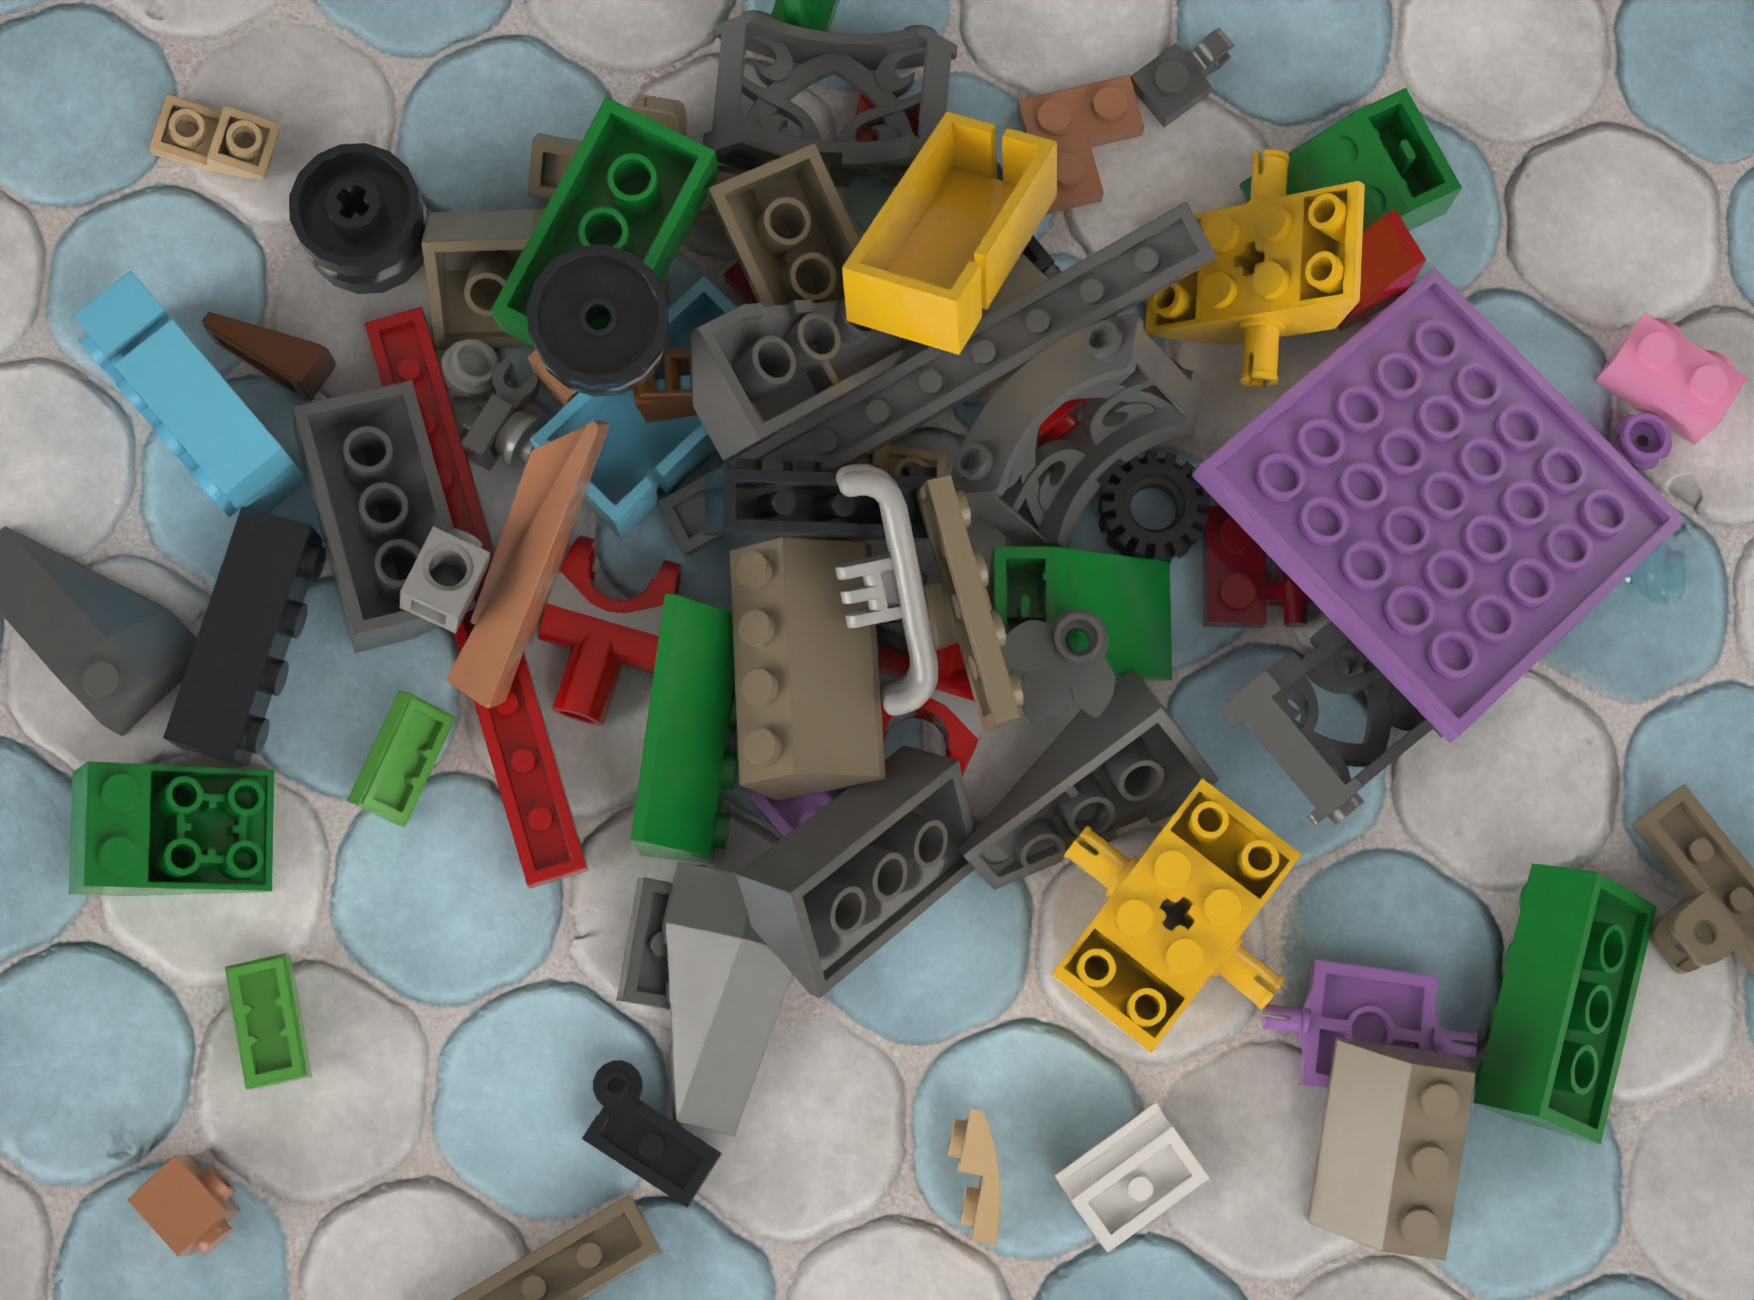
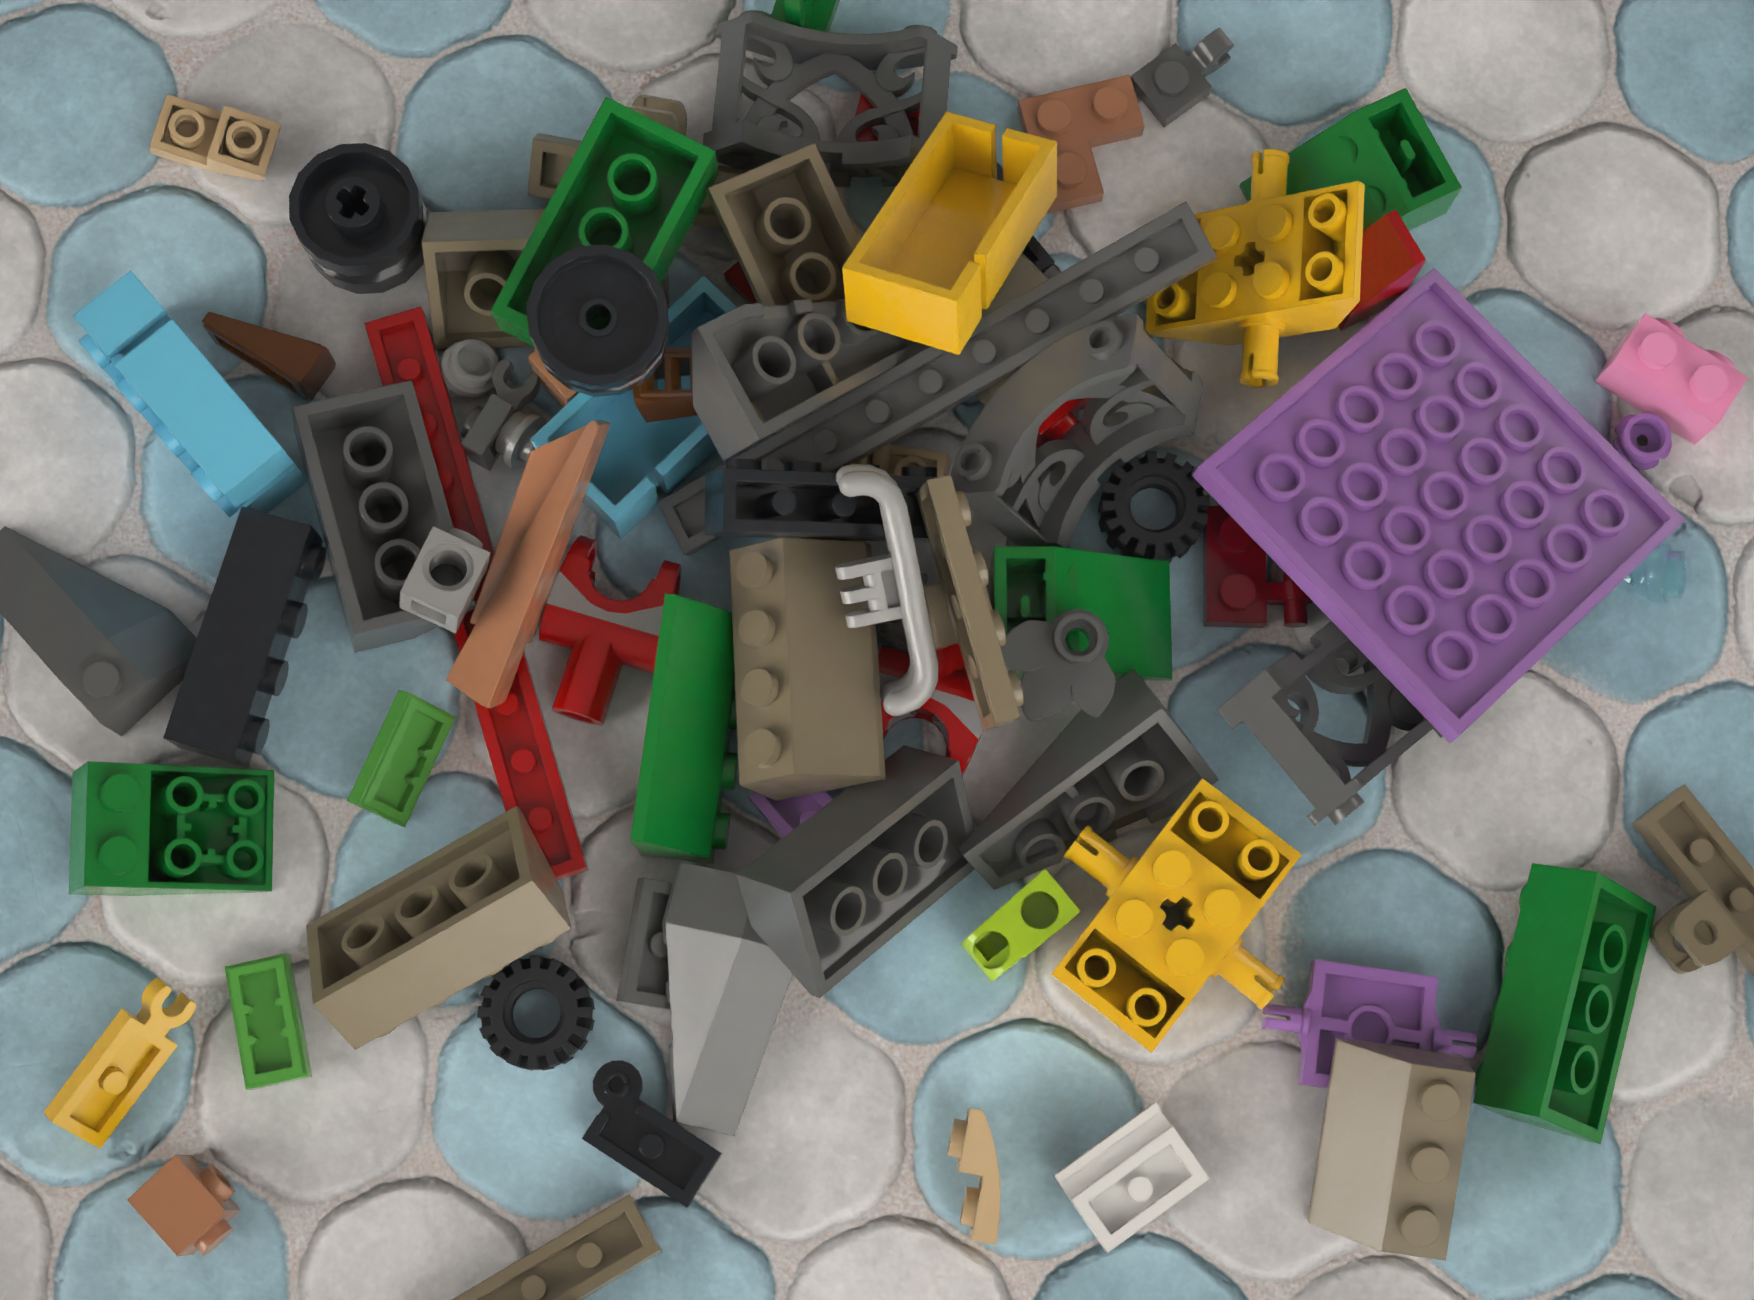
(119, 1066): none -> yellow plate
(434, 929): none -> dark tan slope
(509, 986): none -> black tyre
(1020, 926): none -> lime leg

